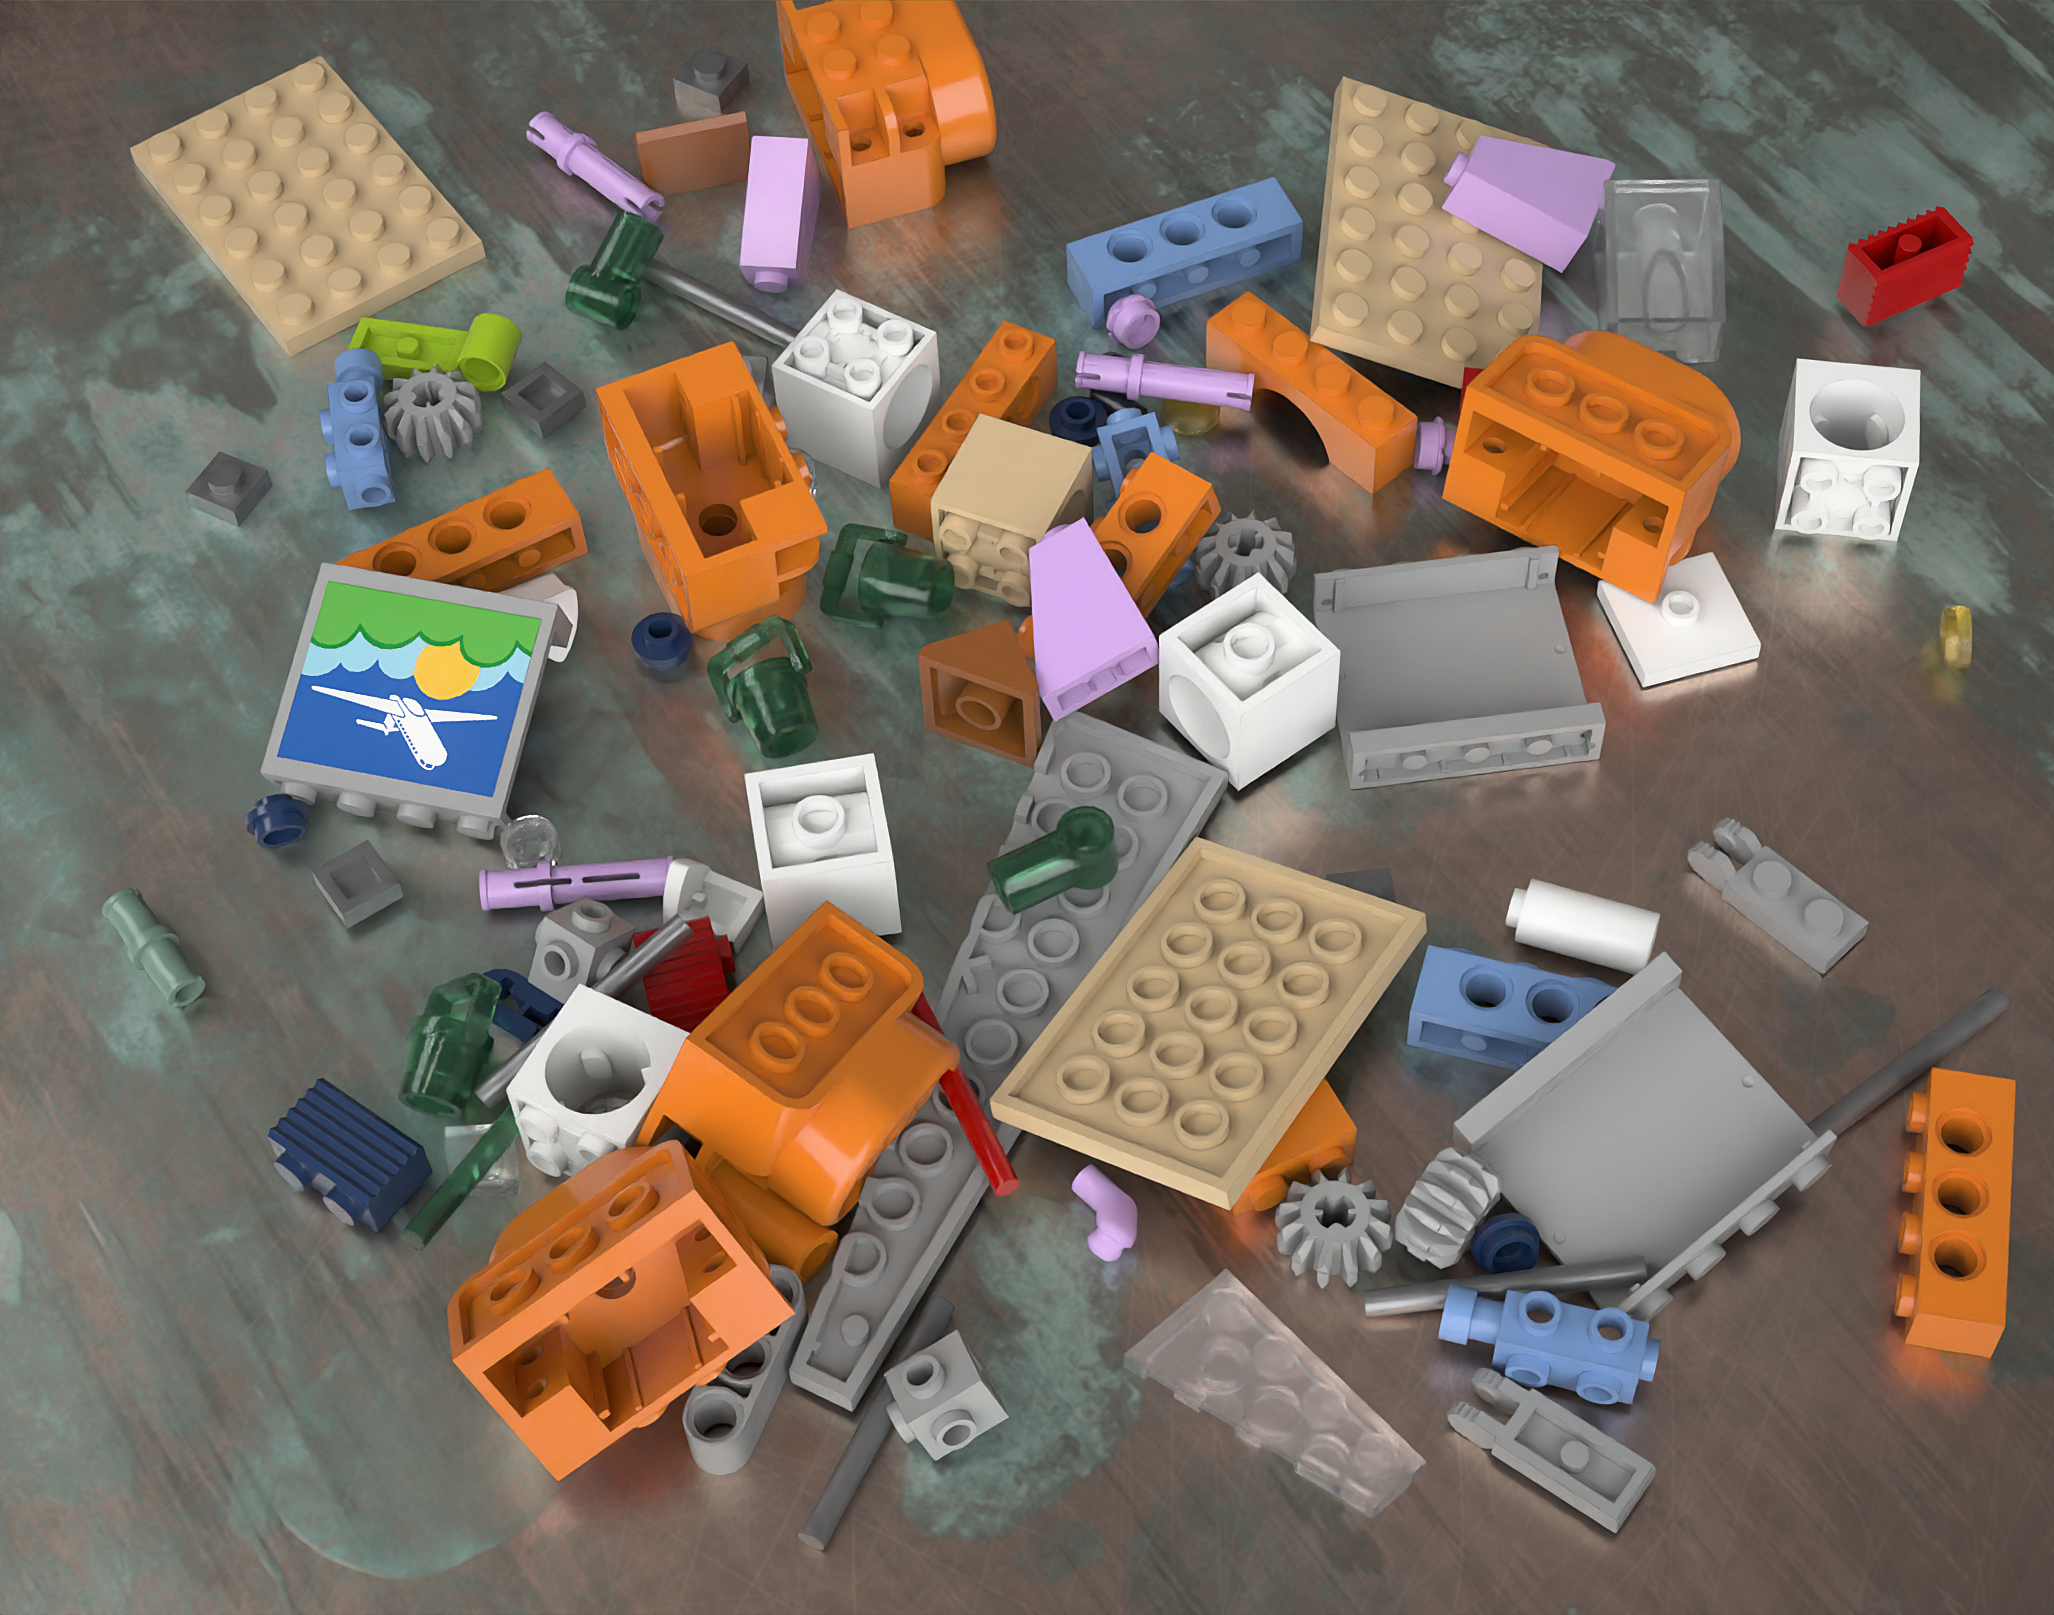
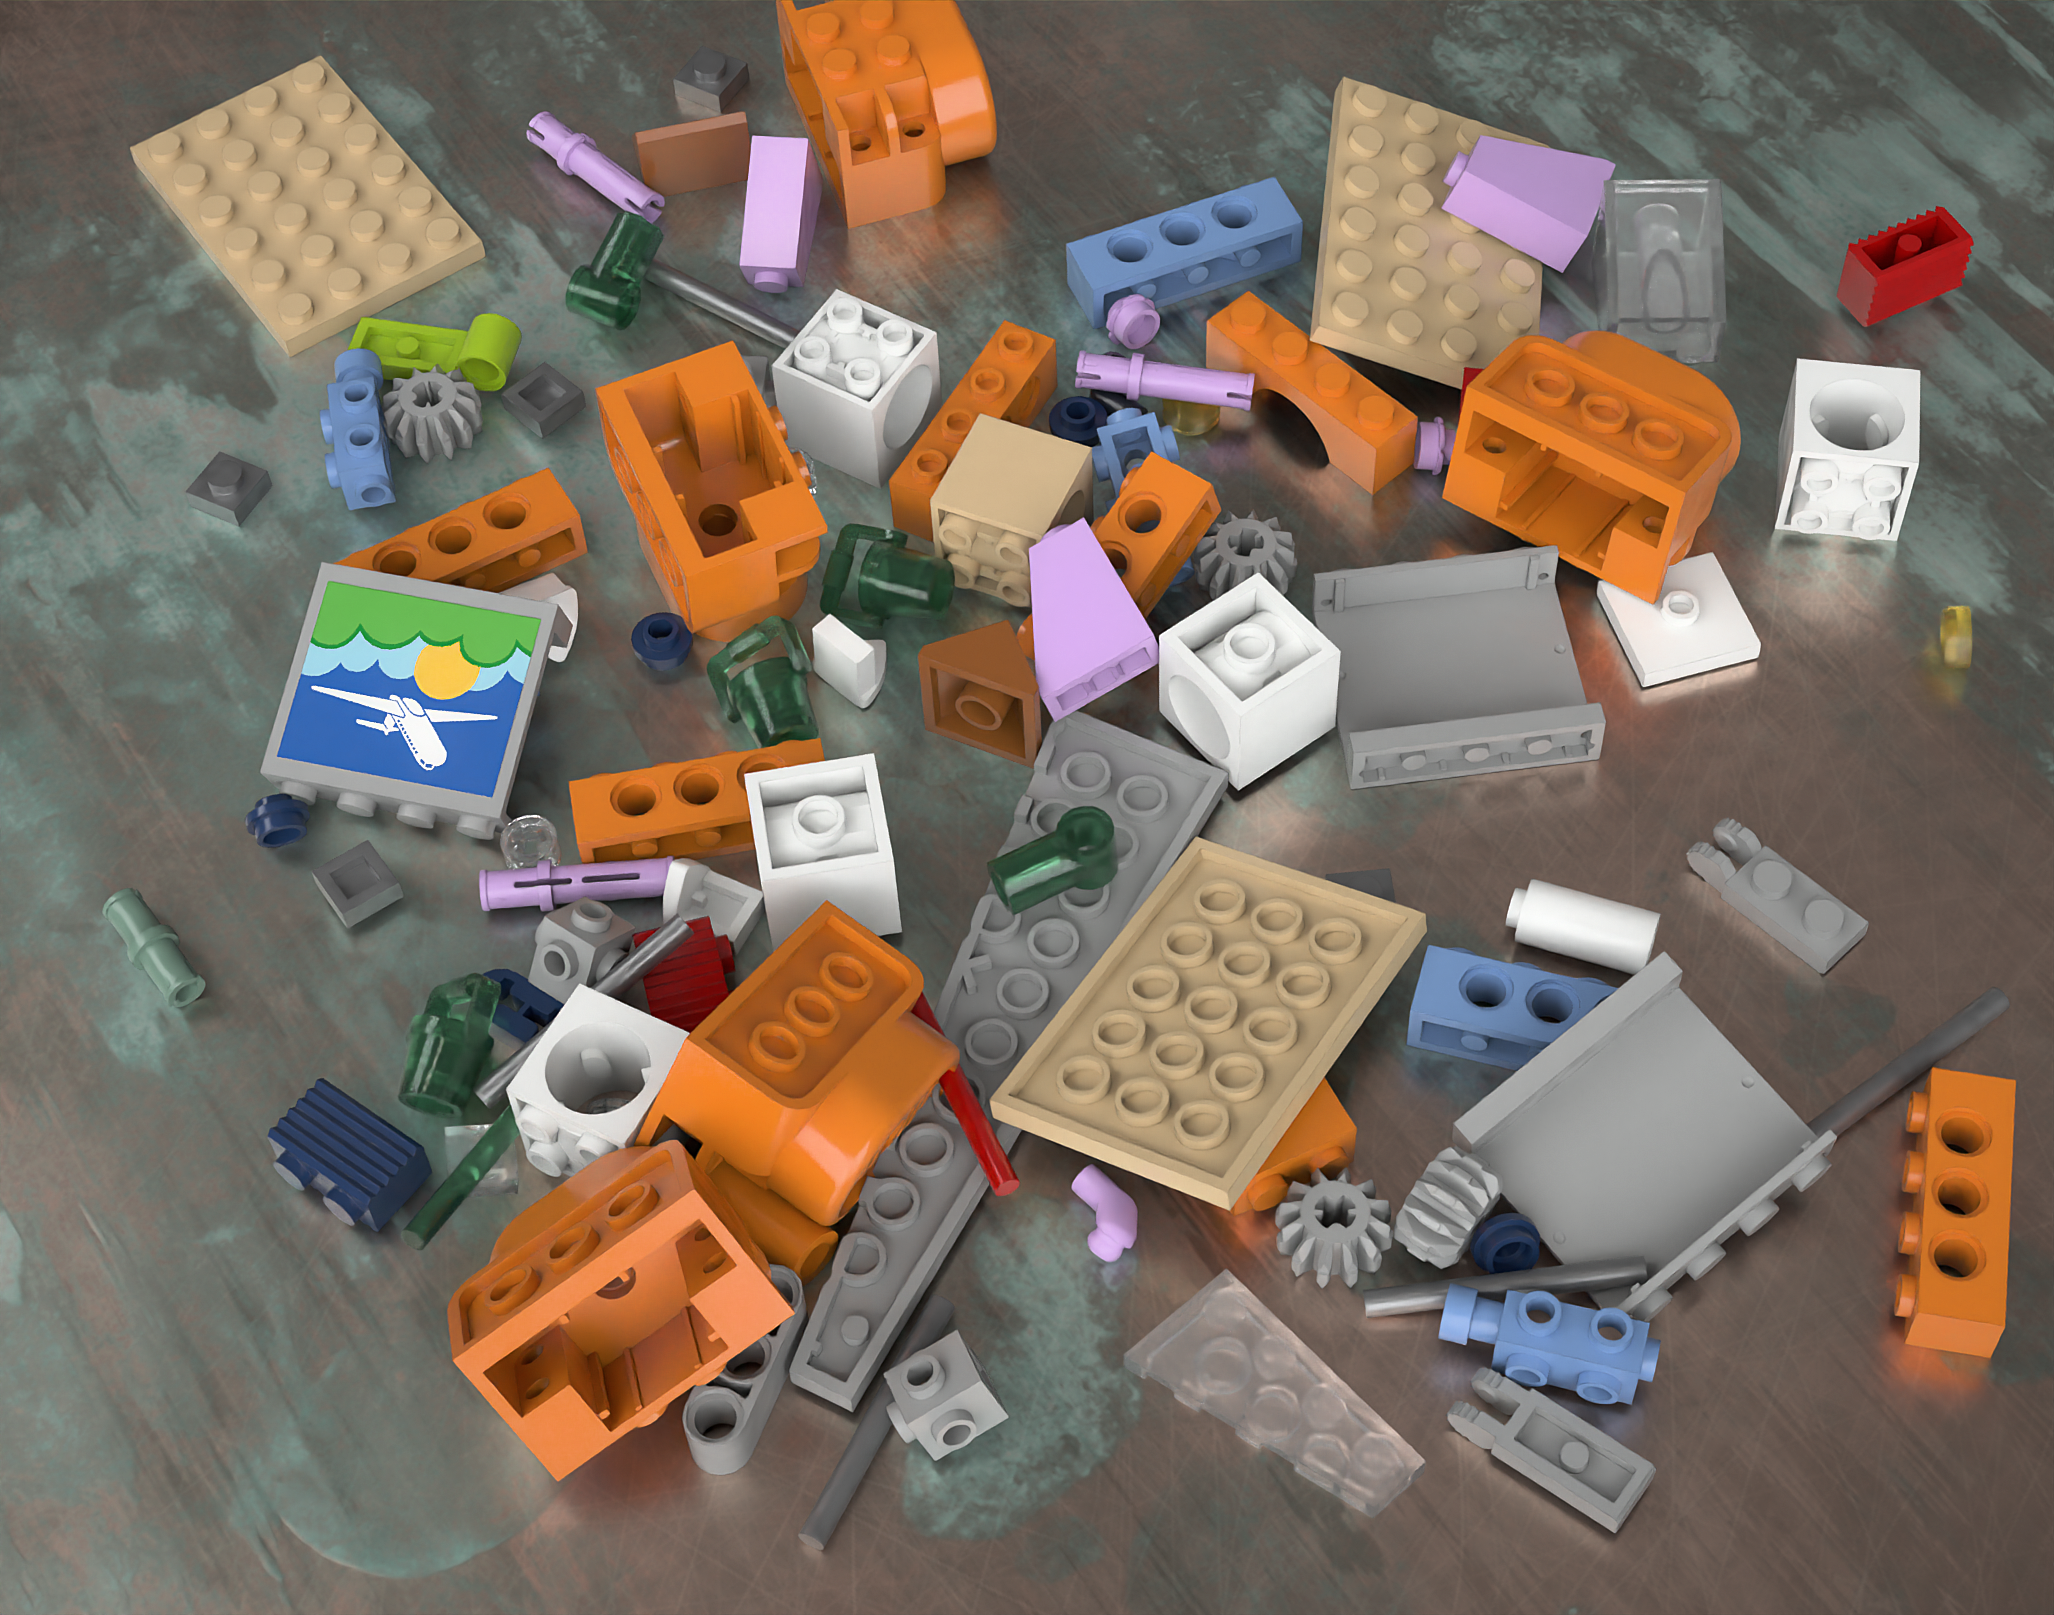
(669, 798): none -> orange brick
(848, 662): none -> white tile

